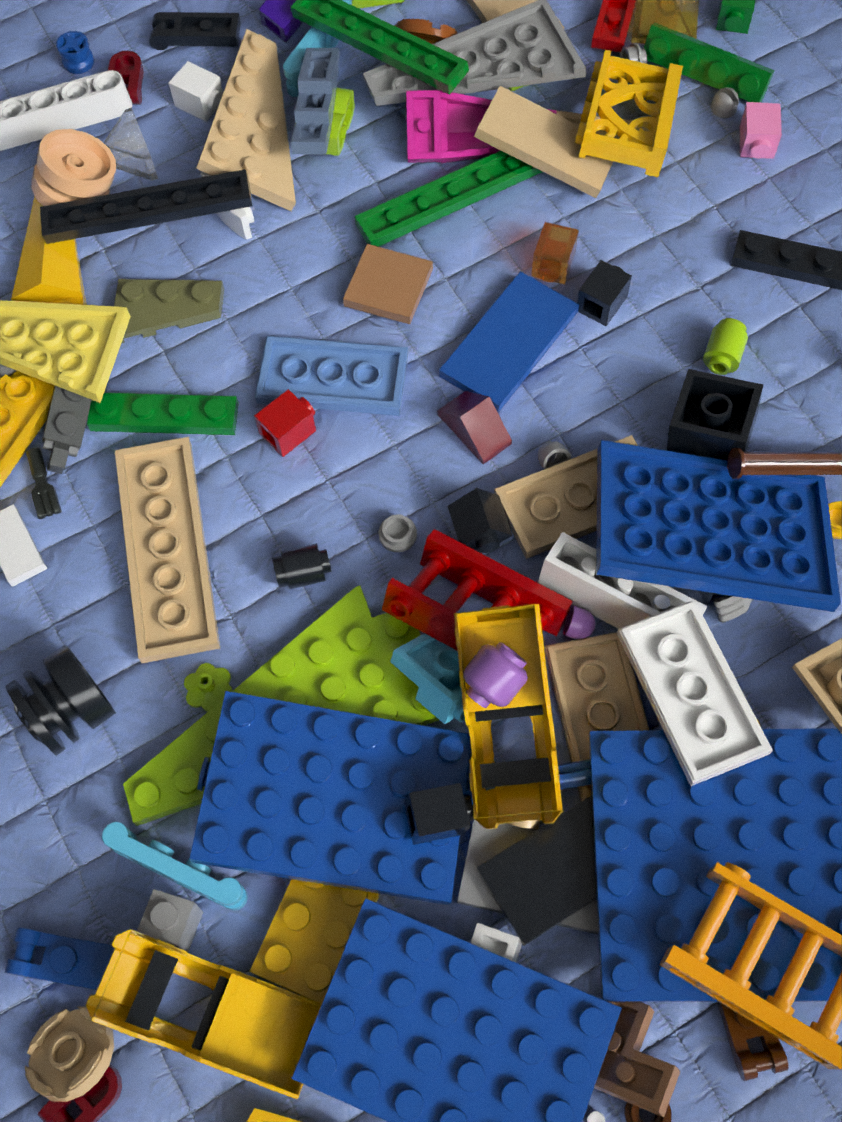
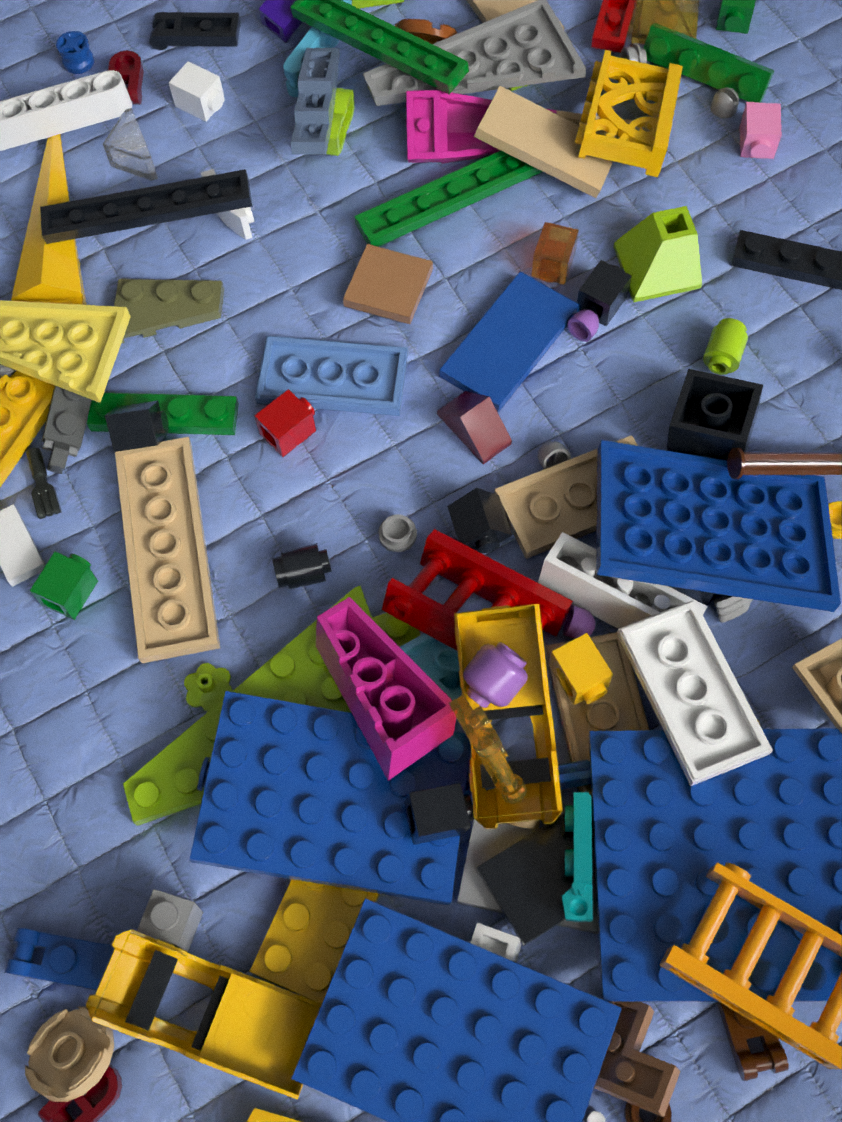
(59, 700): black wheel -> none
(65, 584): none -> green brick
(71, 167): light nougat wheel -> none
(136, 426): none -> black brick
(191, 875): medium azure plate -> none
(252, 126): tan wing -> none
(385, 690): none -> dark pink wedge
(489, 749): none -> clear yellow plate
(578, 861): none -> teal hinge
(581, 670): none -> yellow brick
(583, 325): none -> medium lavender hinge
(661, 255): none -> lime slope

